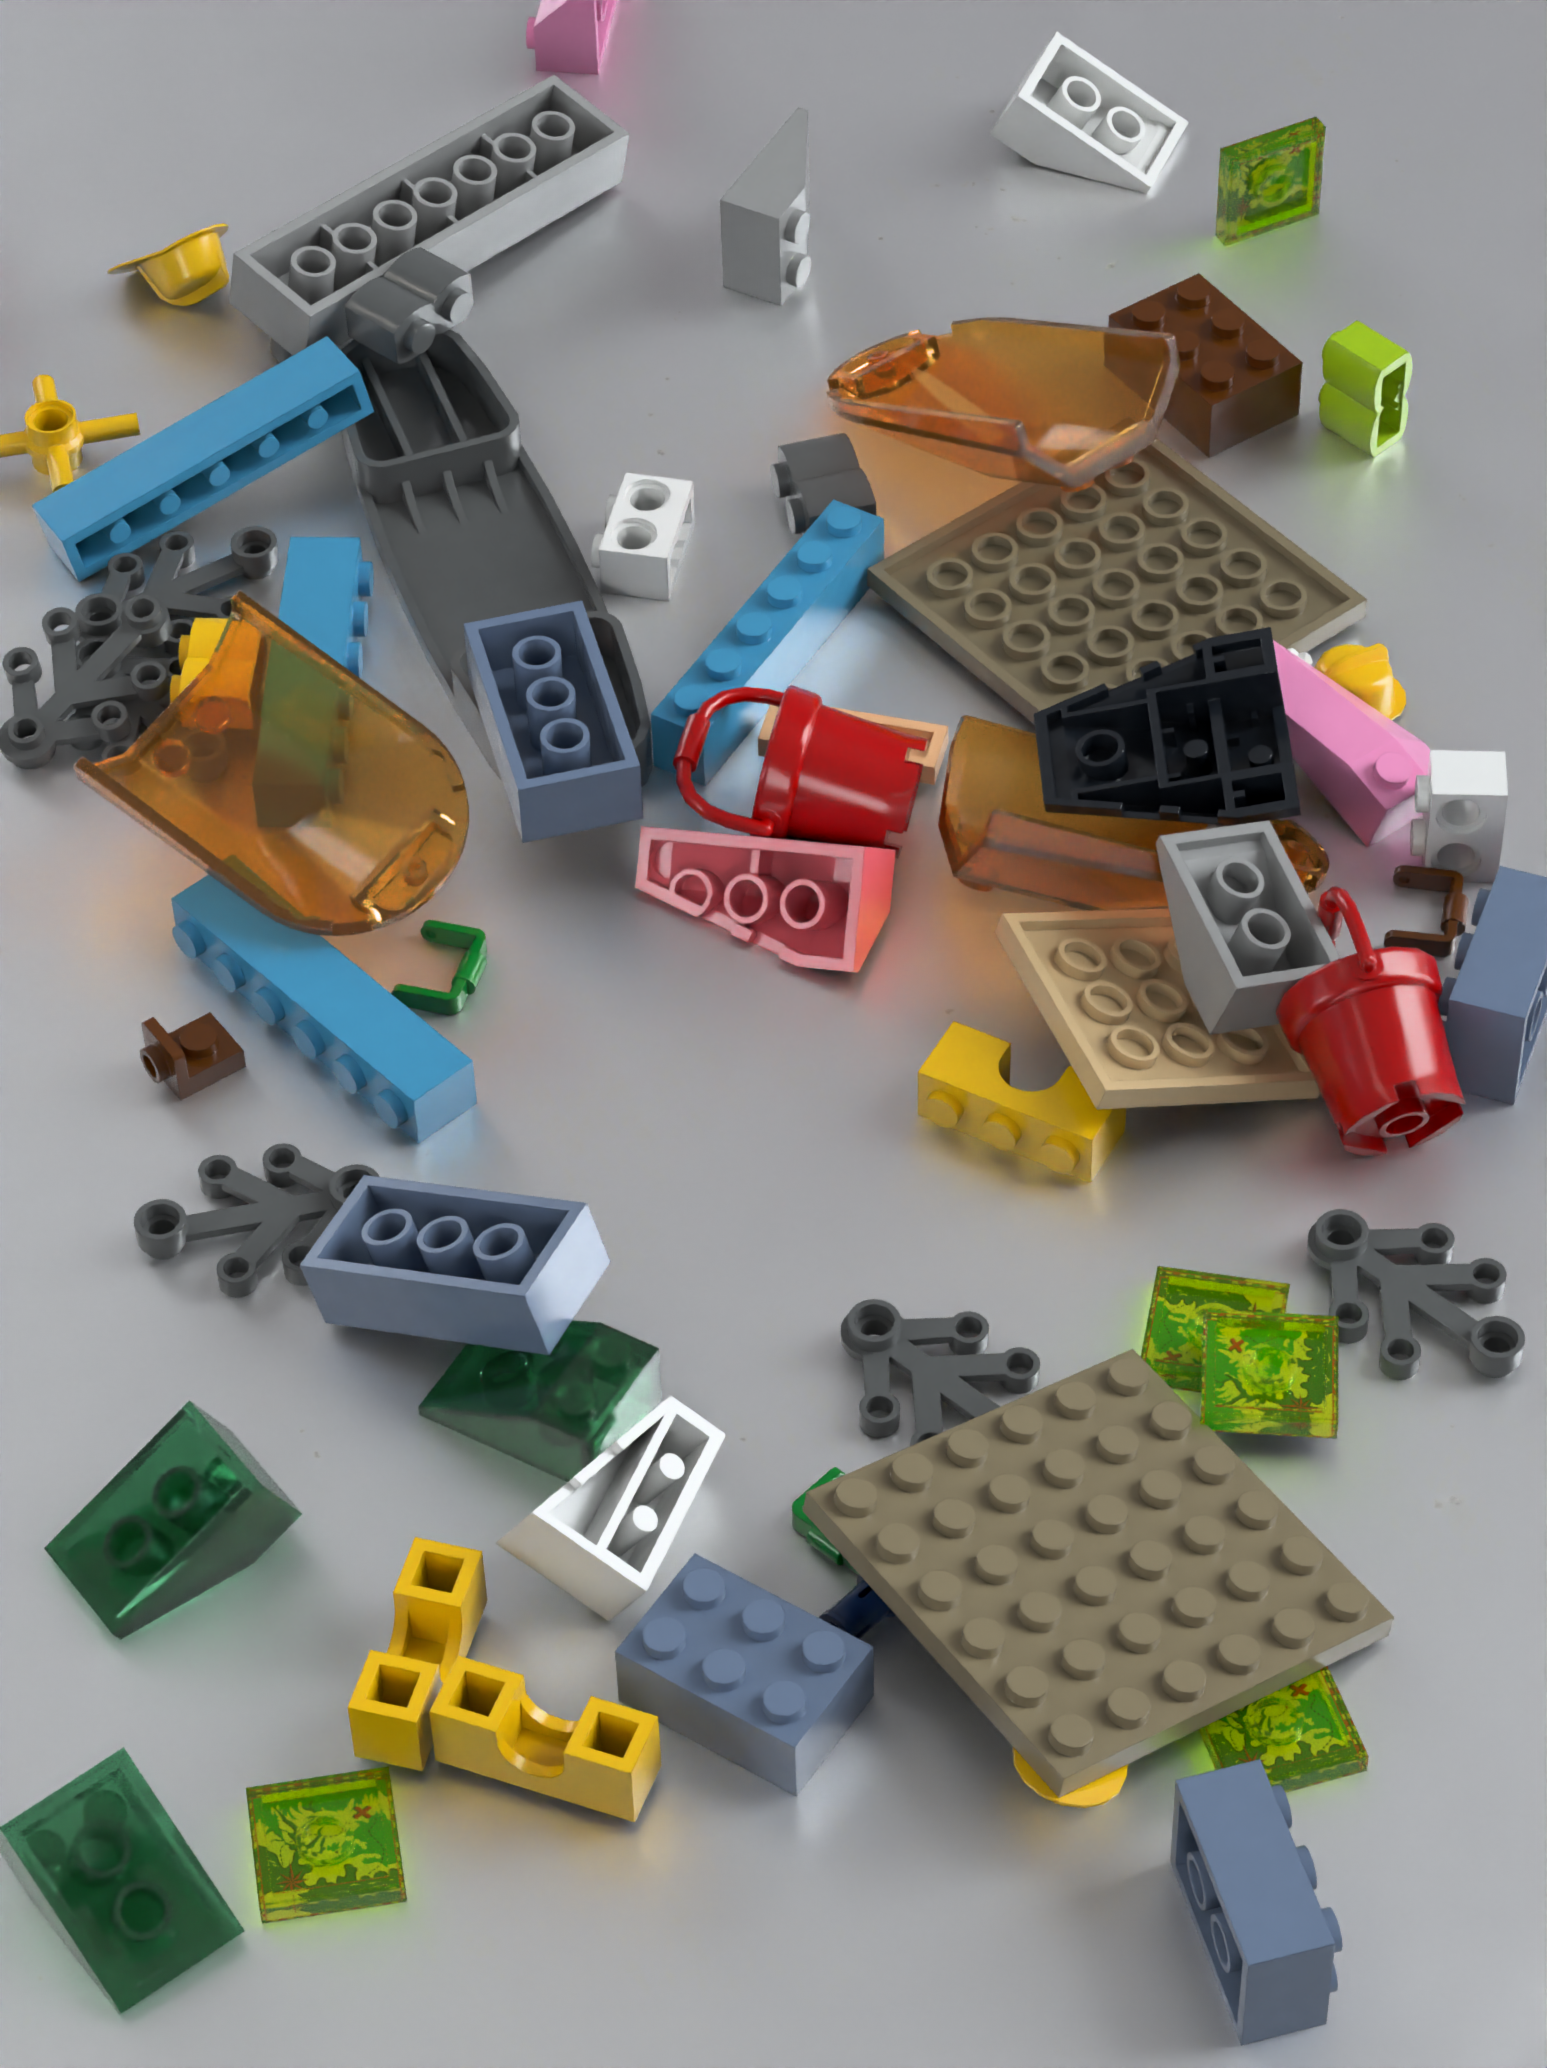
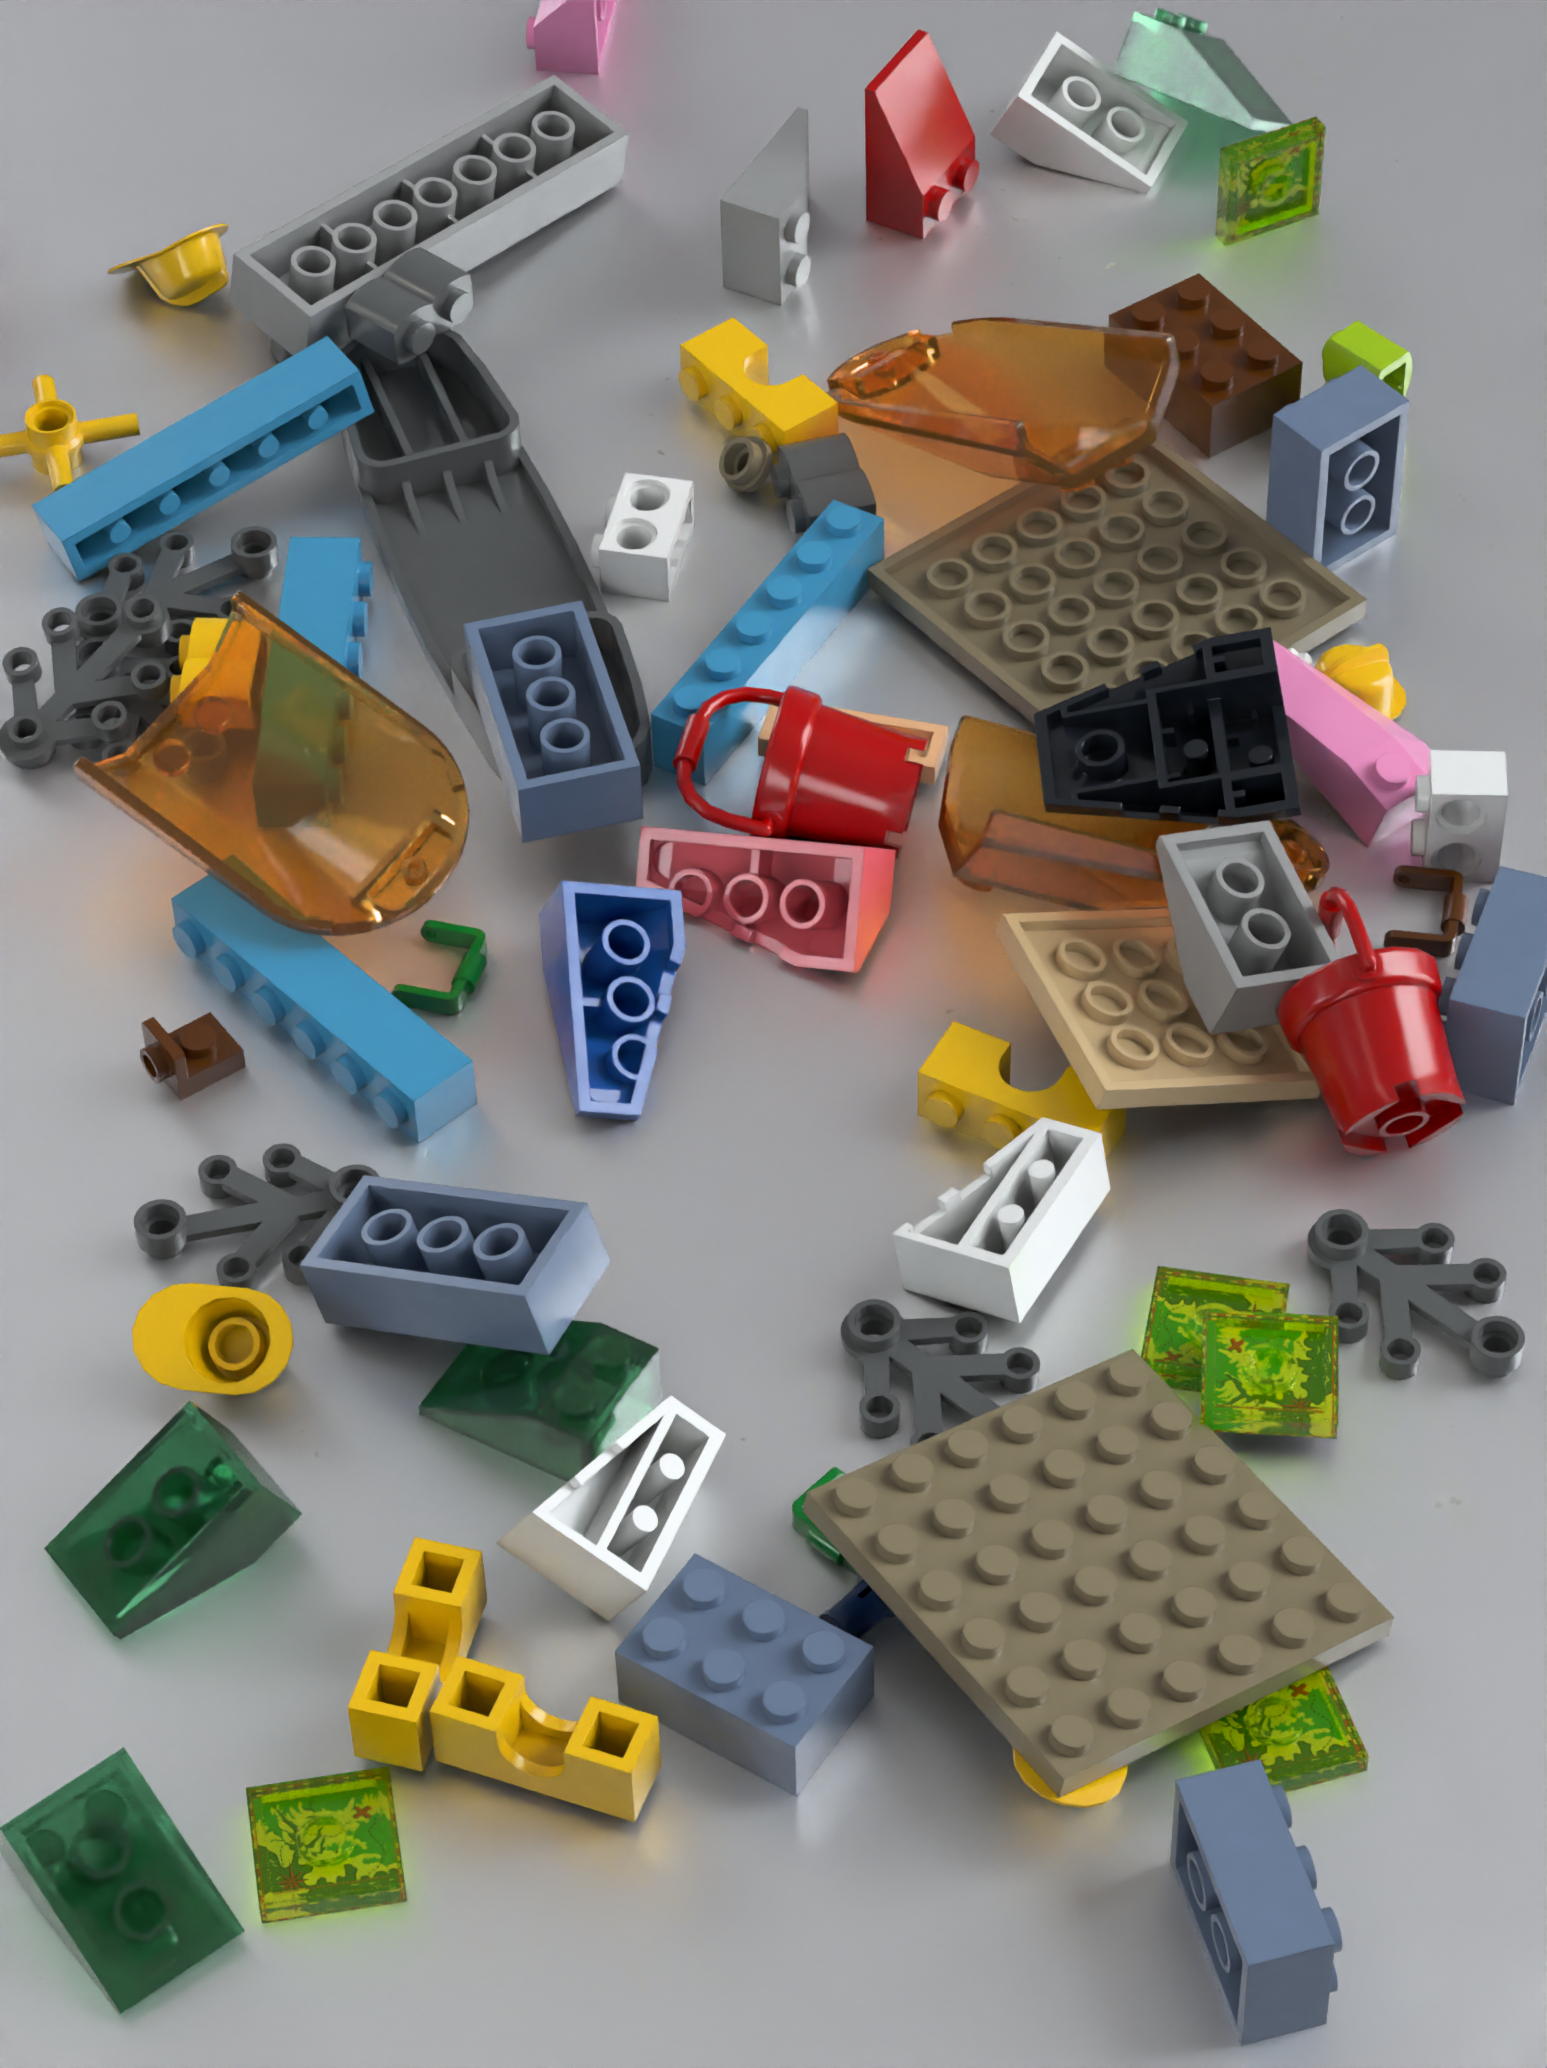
(212, 1338): none -> yellow piece
(609, 987): none -> blue wedge
(730, 378): none -> yellow arch
(746, 463): none -> dark tan plate
(915, 142): none -> red slope
(1009, 1226): none -> white wedge
(1188, 64): none -> clear green slope
(1339, 467): none -> sand blue brick

